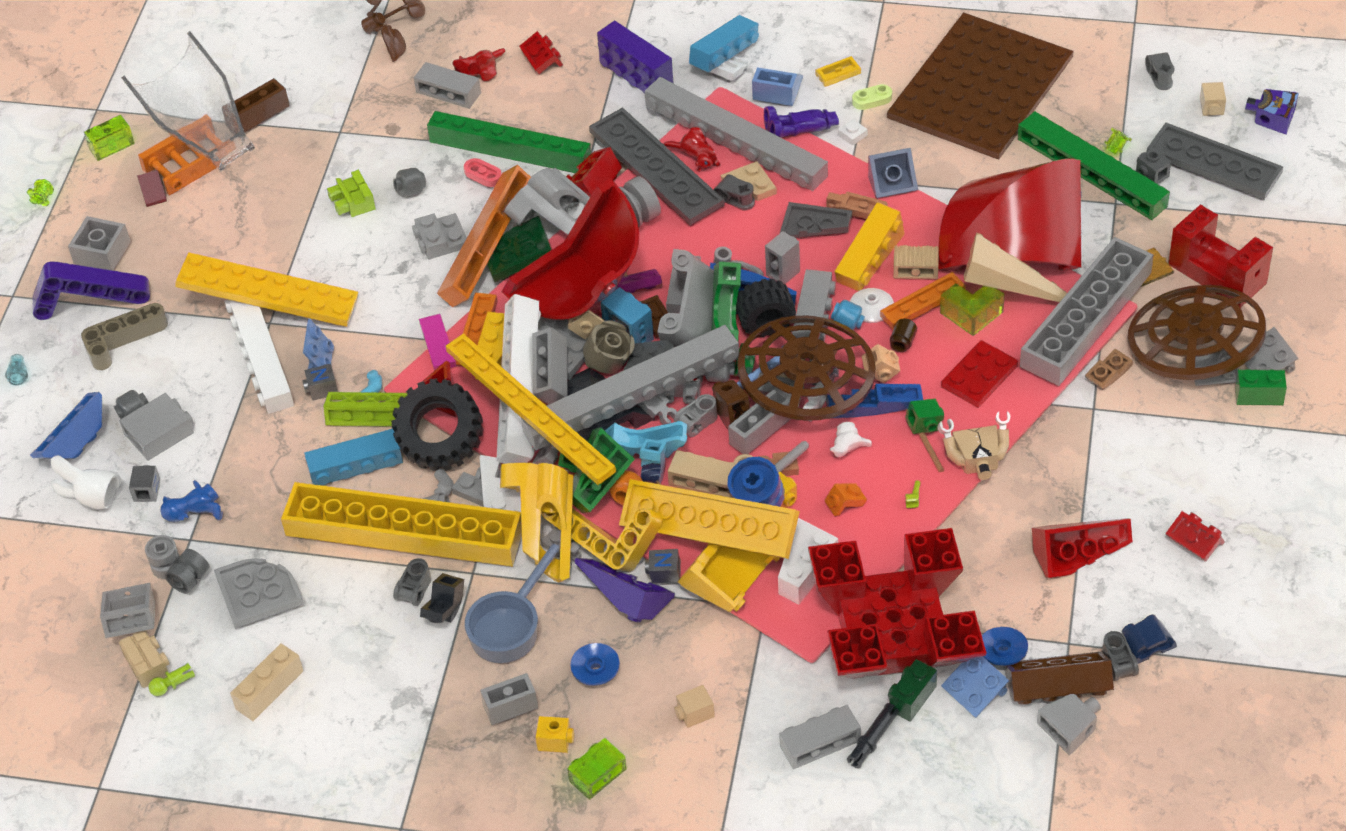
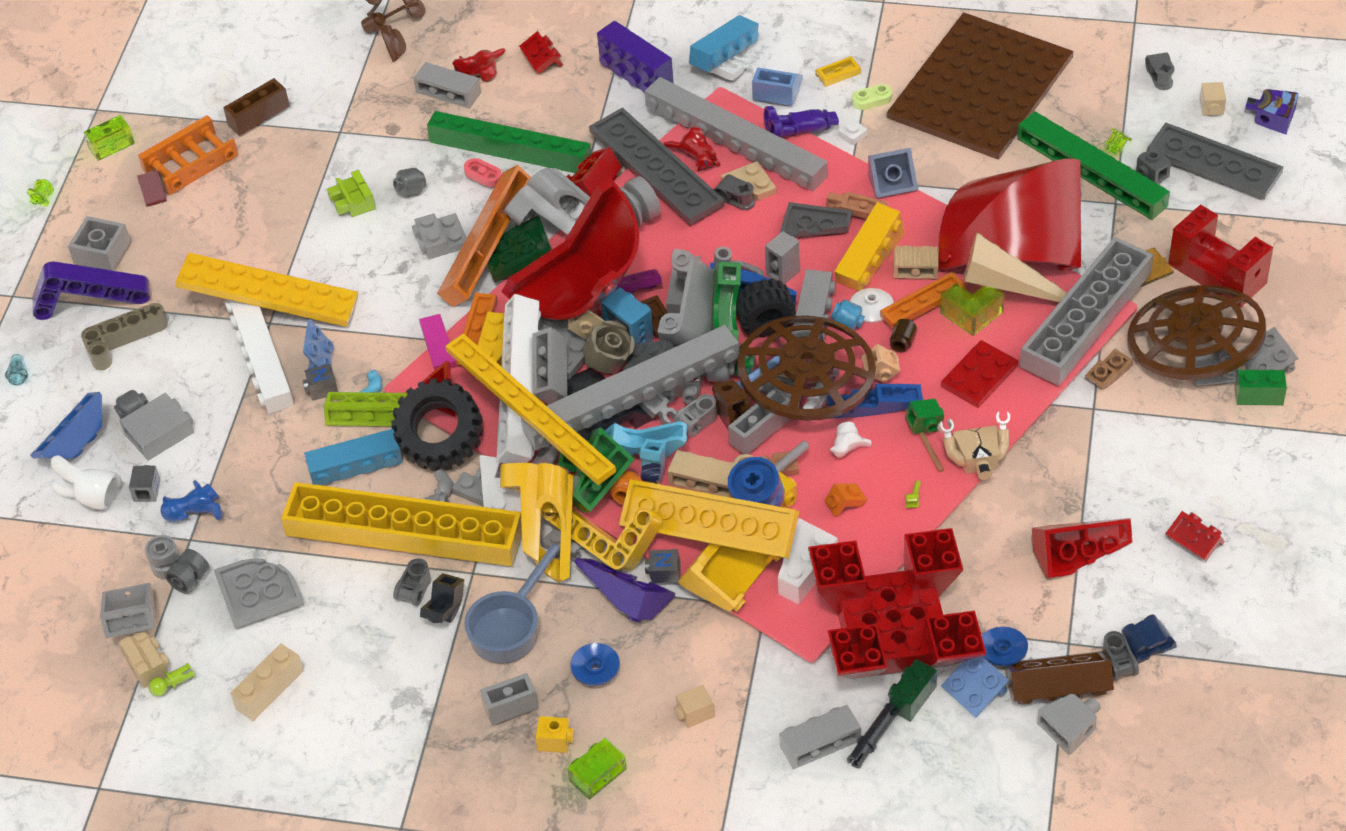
(196, 106): clear windscreen -> none

